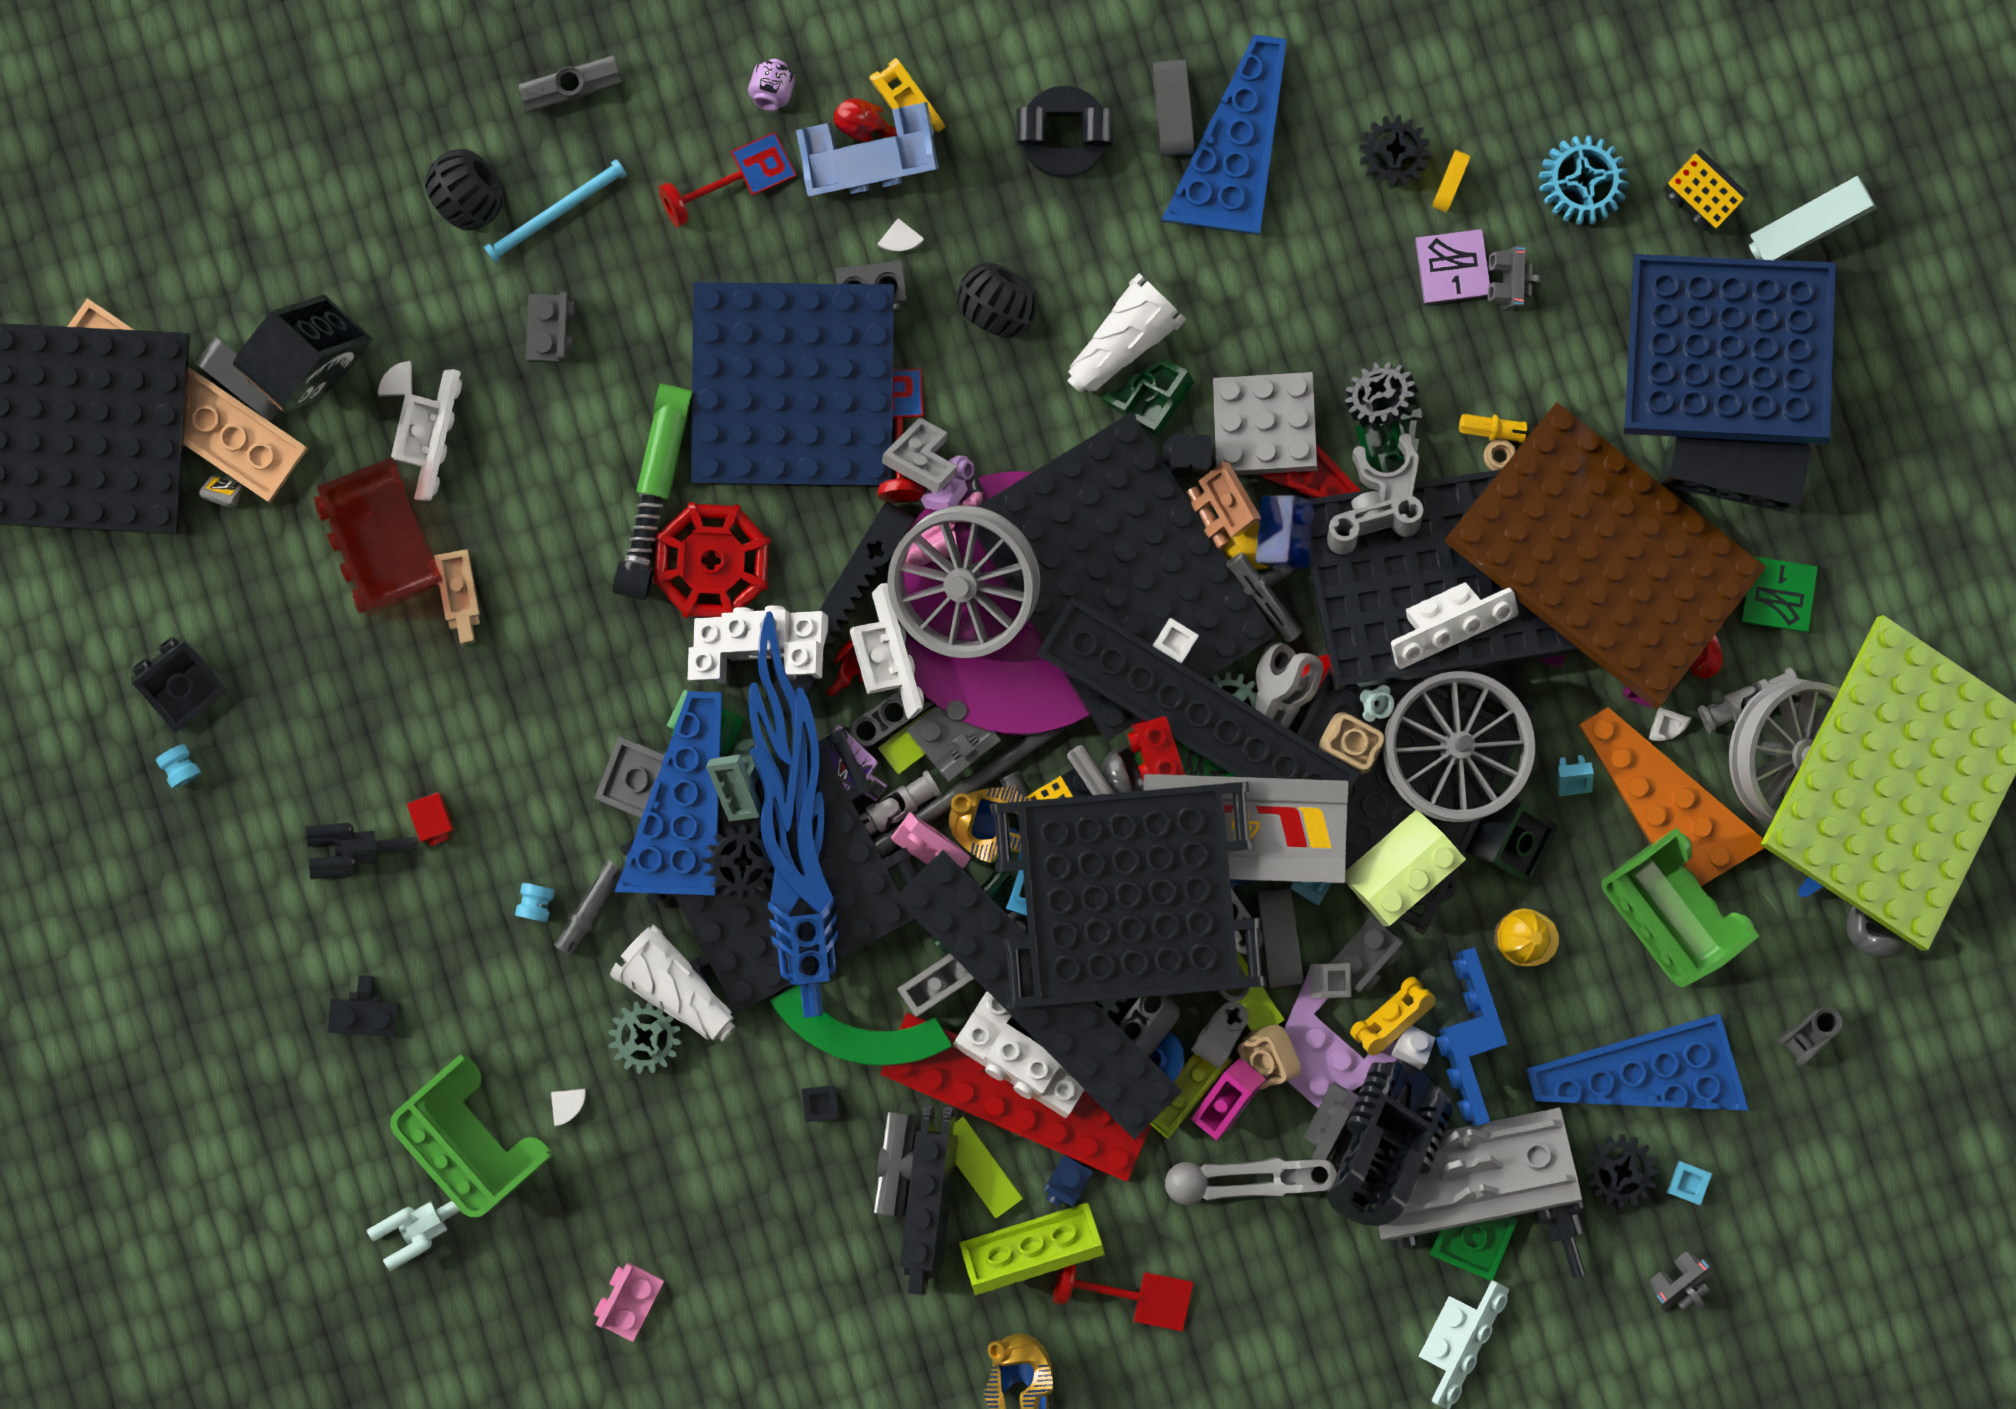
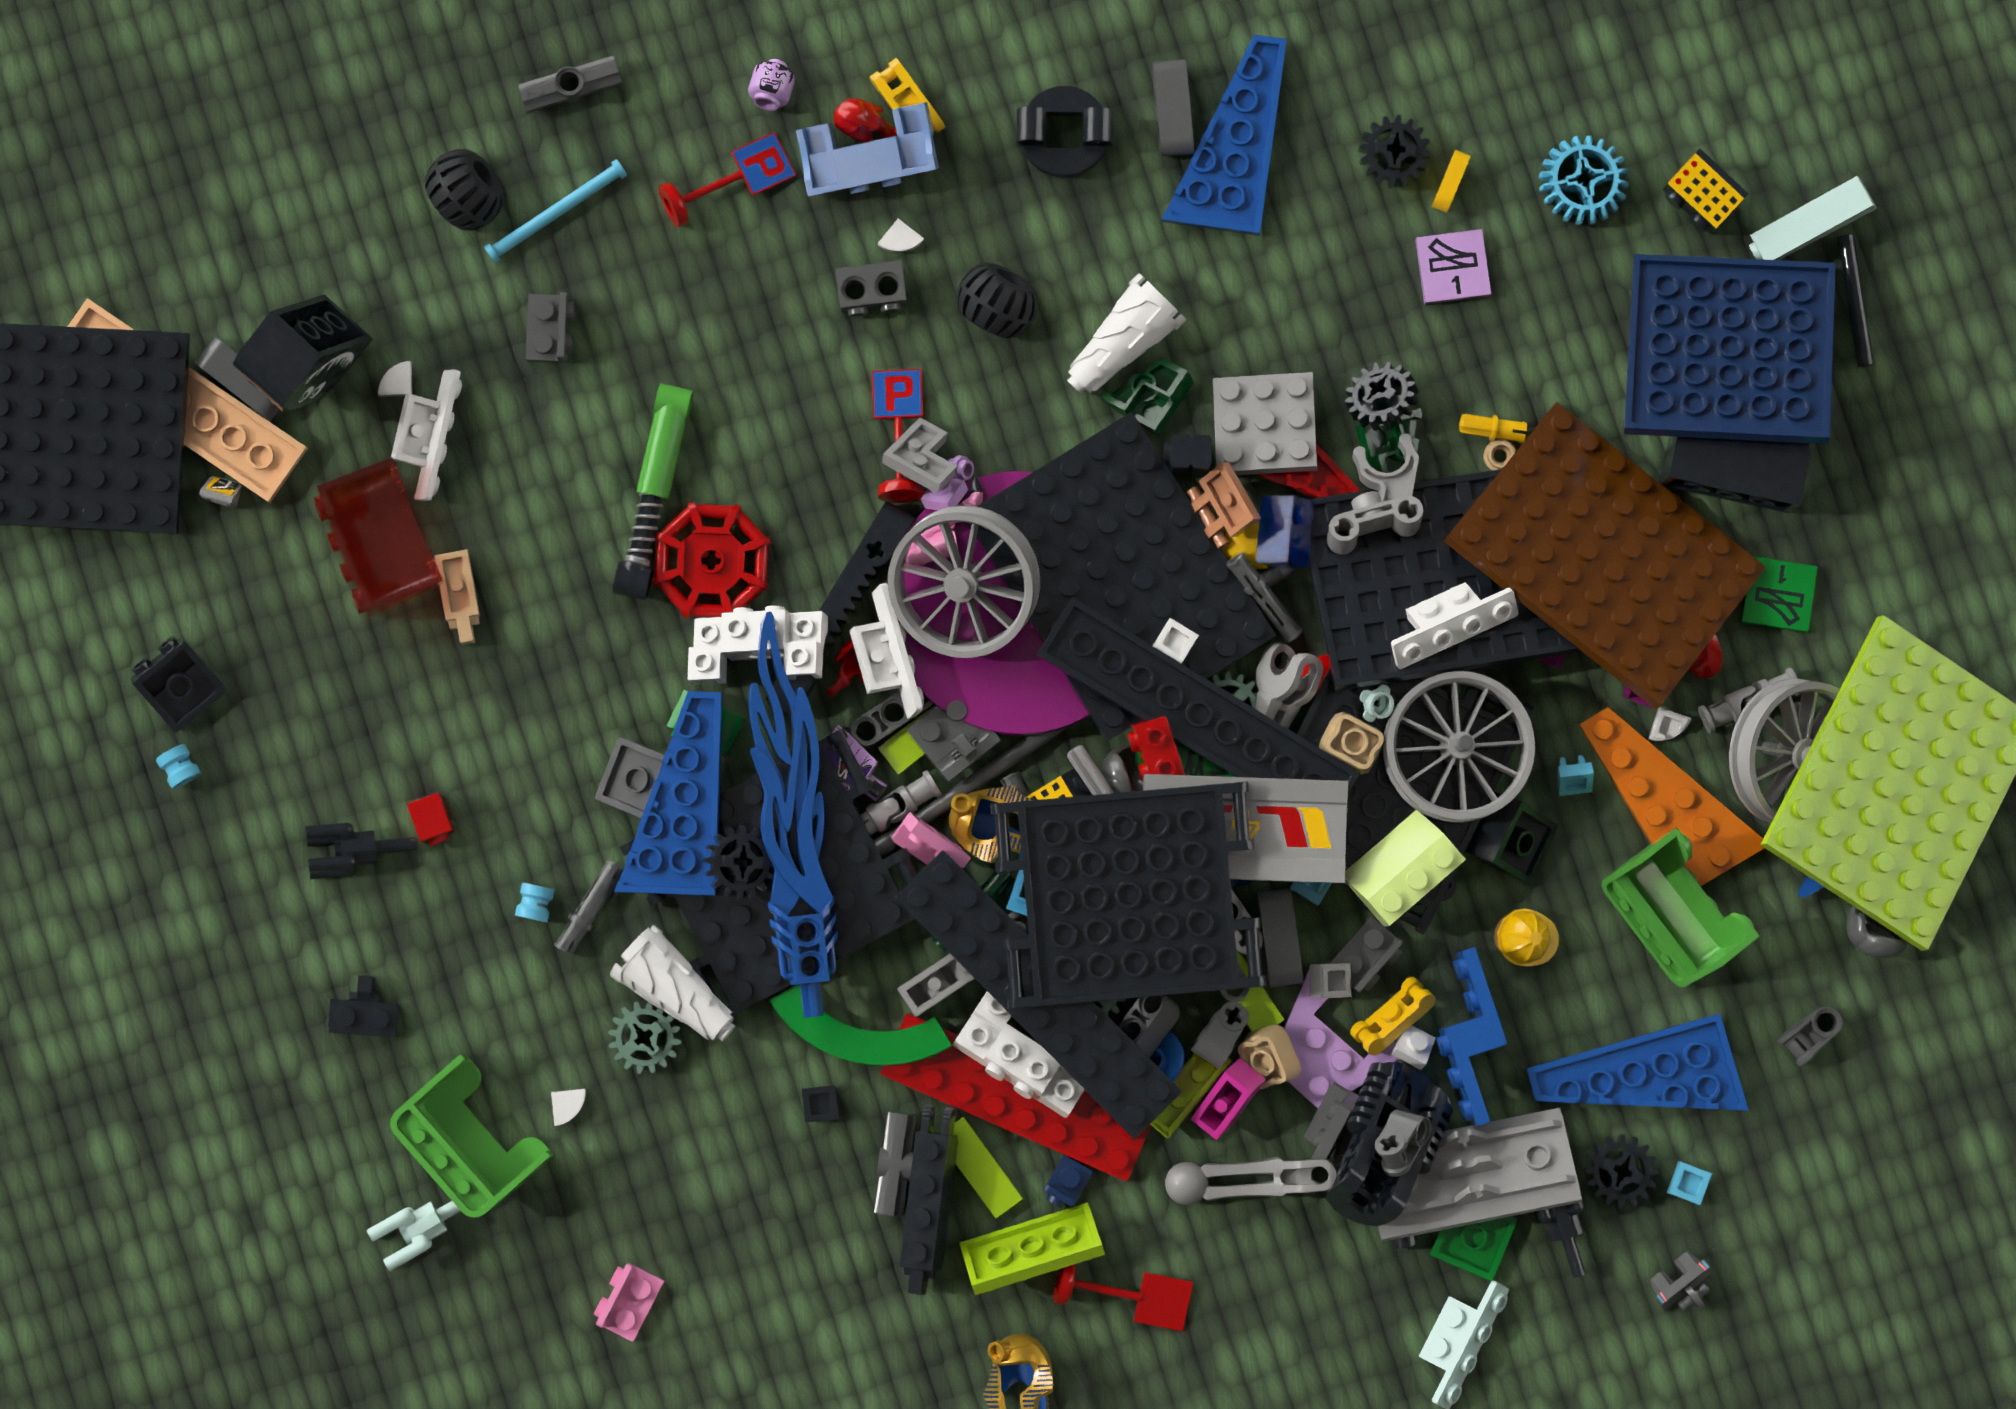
(735, 781): sand green bracket -> none
(792, 383): dark blue plate -> none
(1402, 1141): none -> dark grey piece
(1517, 278): dark grey hips -> none
(1855, 300): none -> black piece

